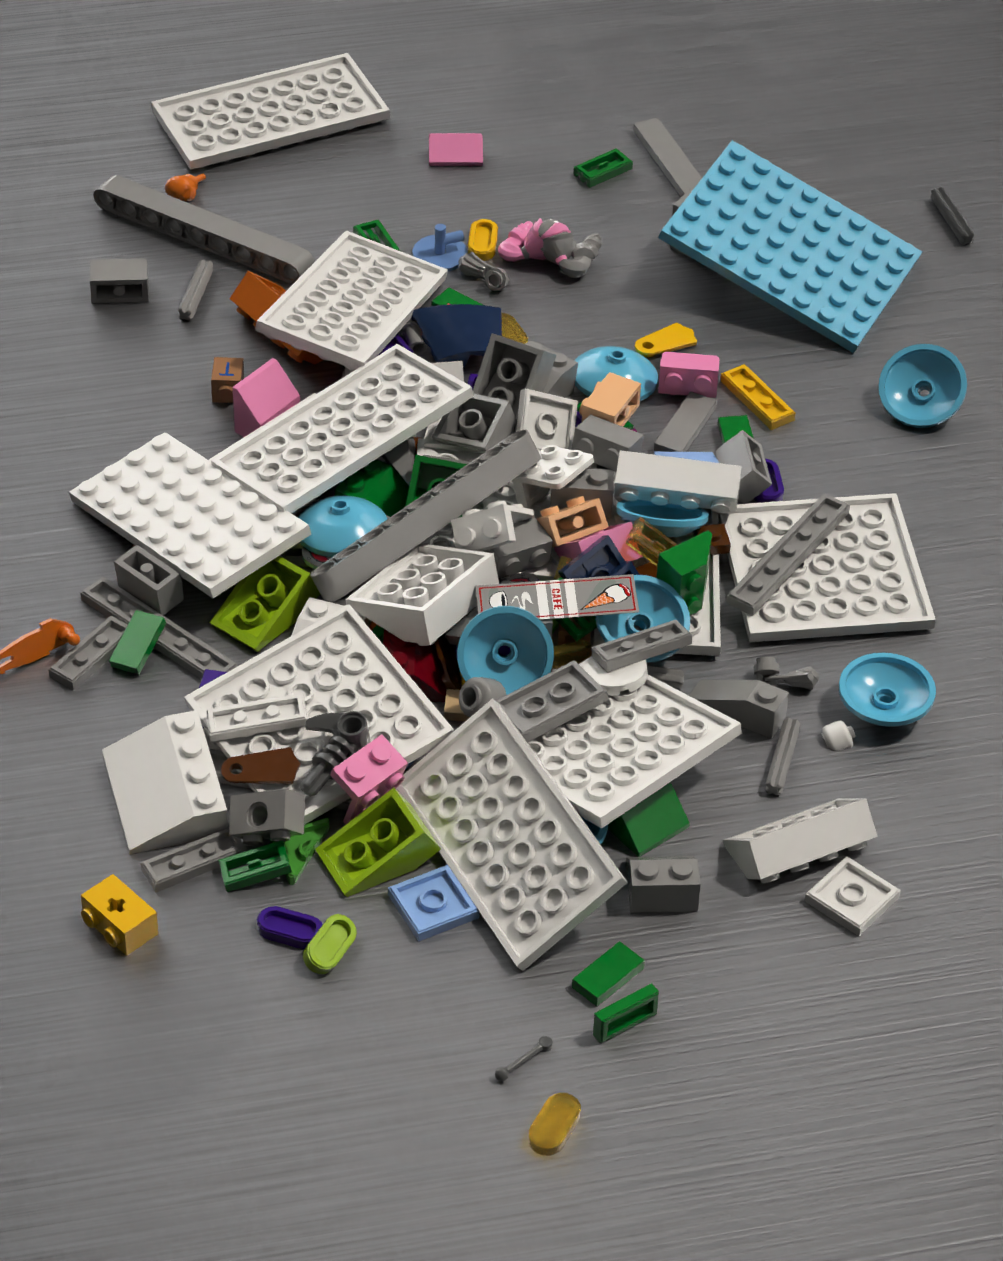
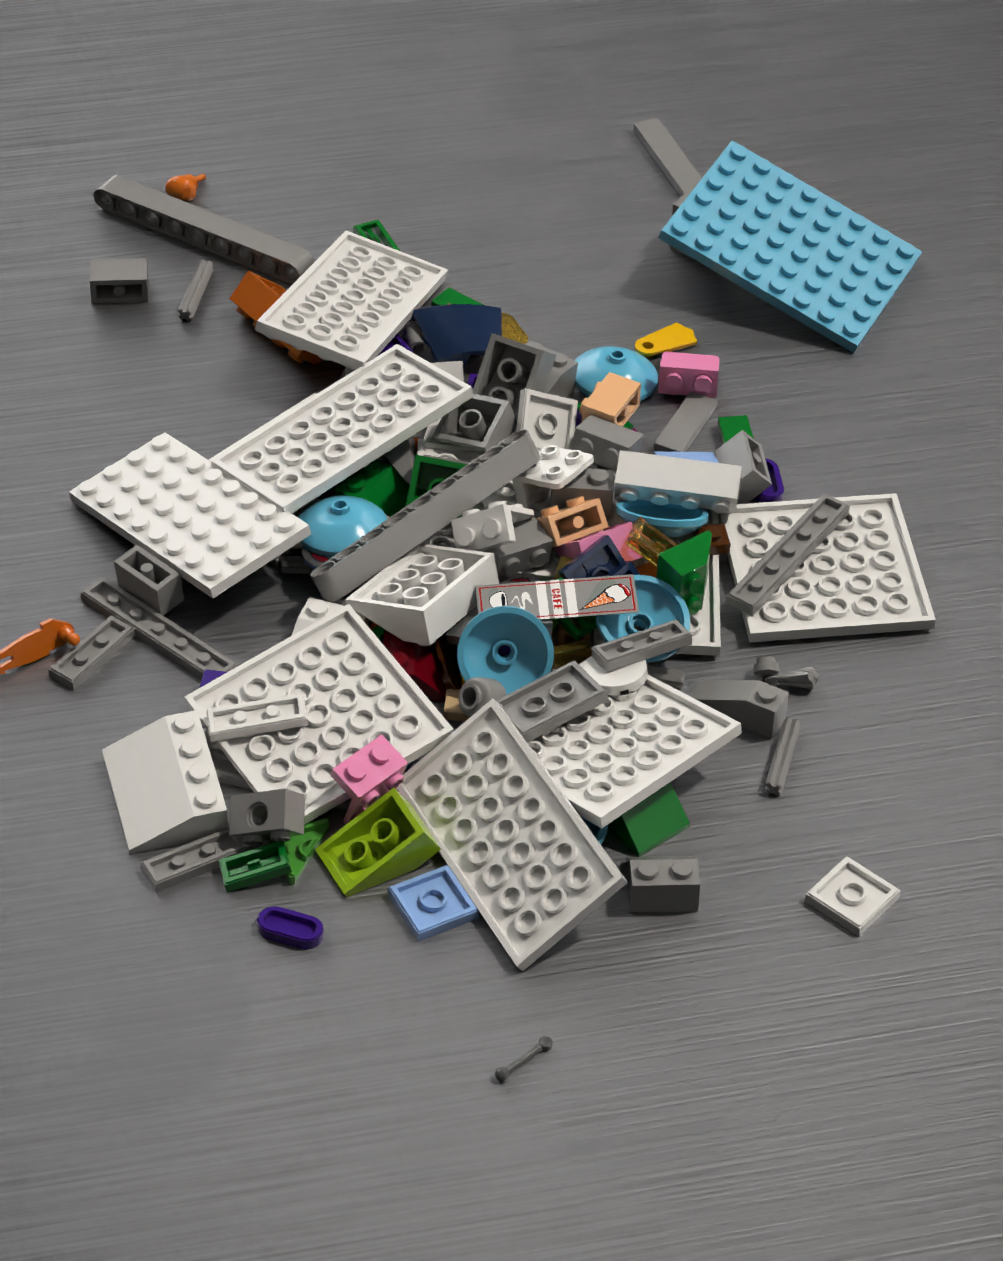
(119, 915): yellow brick -> none
(137, 642): green tile -> none
(225, 375): medium nougat brick -> none
(262, 397): bright pink slope -> none
(264, 767): reddish brown piece -> none
(265, 603): lime slope -> none
(269, 110): white plate -> none
(329, 944): lime tile -> none
(349, 736): dark grey piece -> none
(442, 248): medium blue shield -> none
(455, 149): bright pink slope -> none
(483, 239): yellow tile -> none
(495, 278): light grey piece -> none
(552, 242): hair -> none
(554, 1124): clear yellow tile -> none
(603, 167): green tile -> none
(608, 973): green tile -> none
(625, 1013): green tile -> none
(757, 397): yellow tile -> none
(802, 838): white slope -> none
(838, 735): white piece -> none
(887, 689): medium azure dish -> none
(921, 369): medium azure dish -> none
(952, 215): dark grey axle -> none

